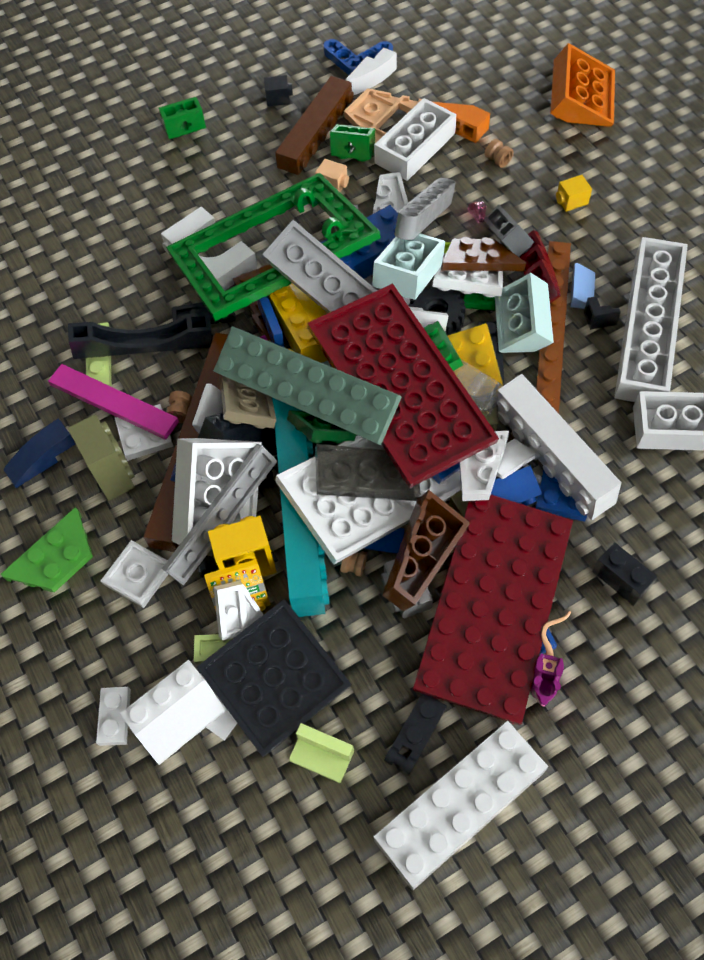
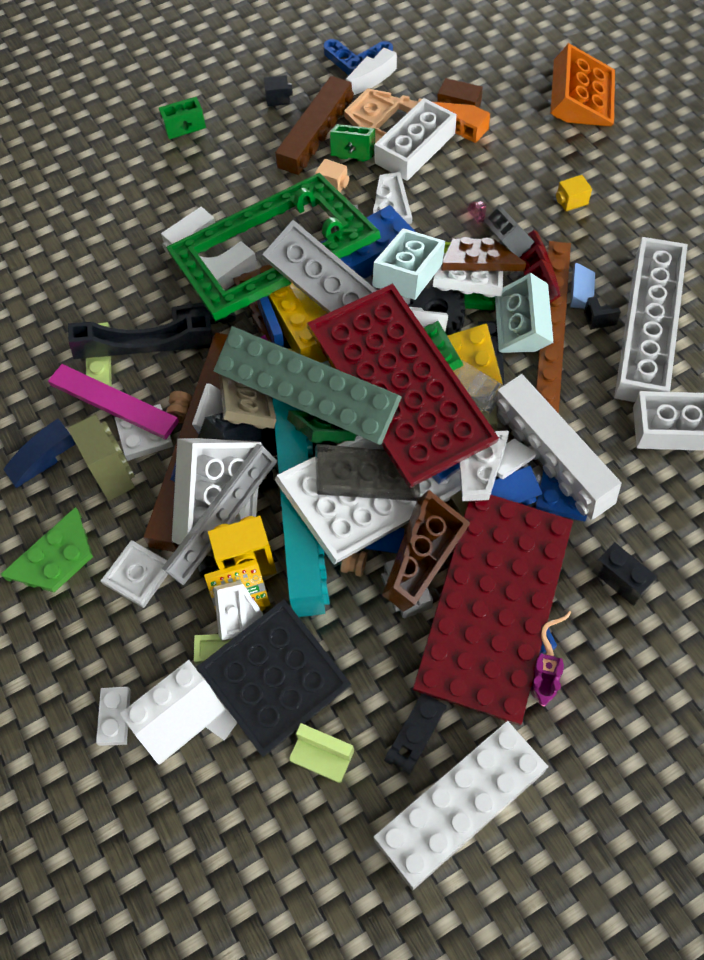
(424, 208): light grey beam -> none
(460, 93): none -> reddish brown brick
(499, 153): medium nougat wheel -> none

